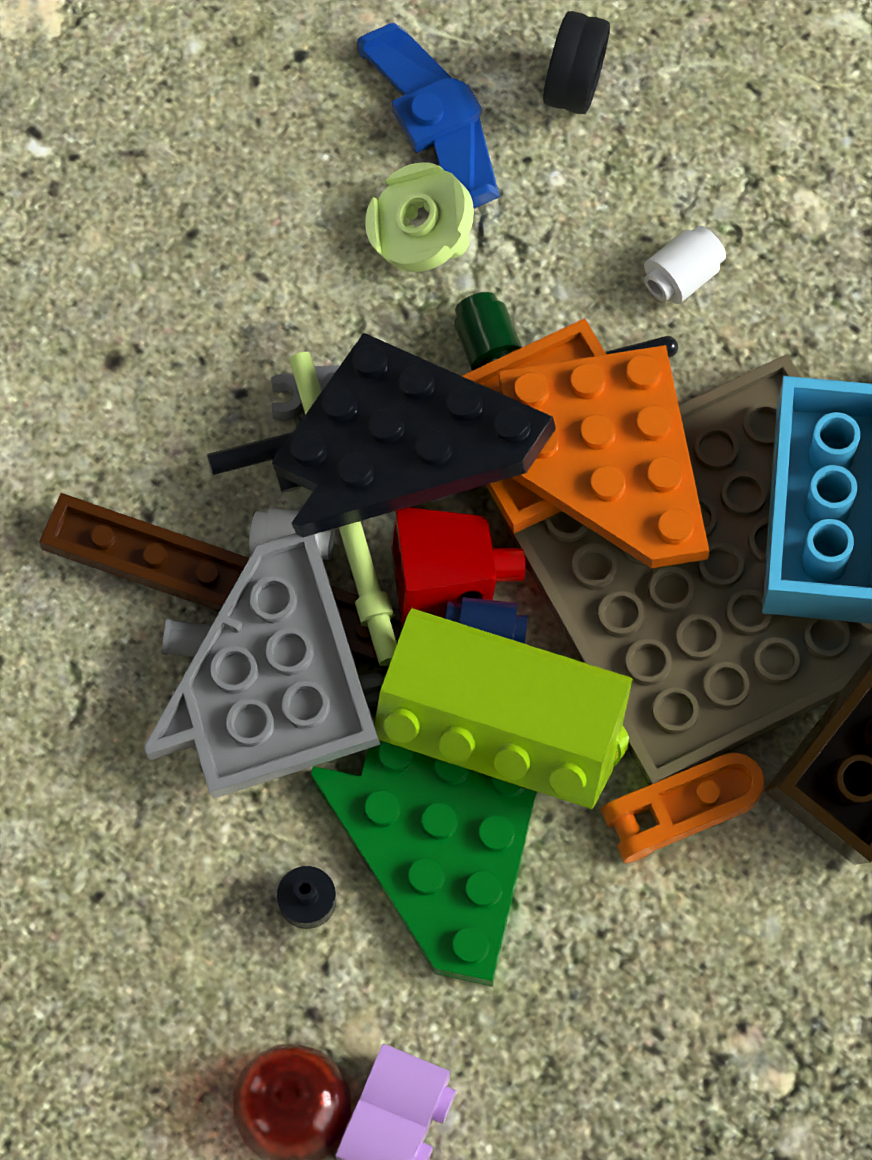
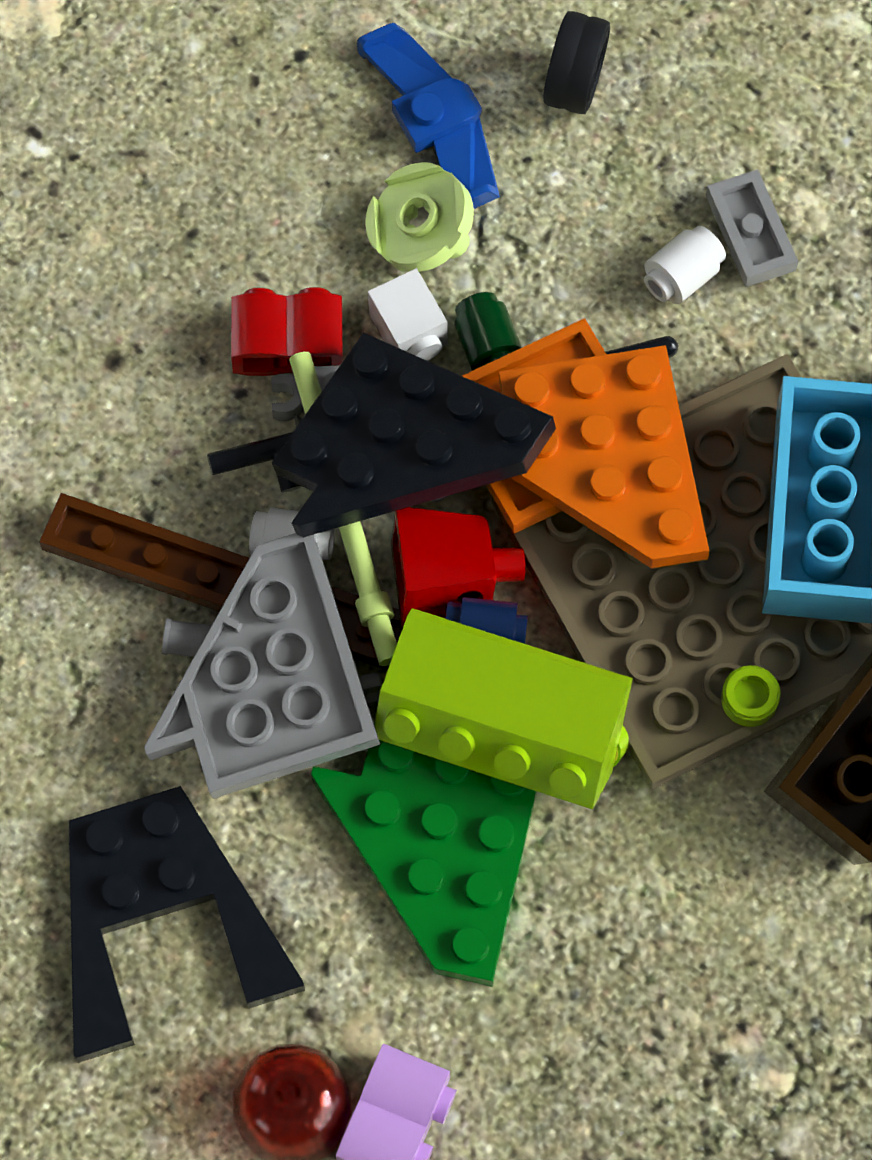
(141, 866): none -> black wing
(275, 326): none -> red brick
(308, 909): black tile -> none
(409, 315): none -> white brick
(685, 804): orange plate -> none
(750, 696): none -> lime tile
(751, 228): none -> light grey plate

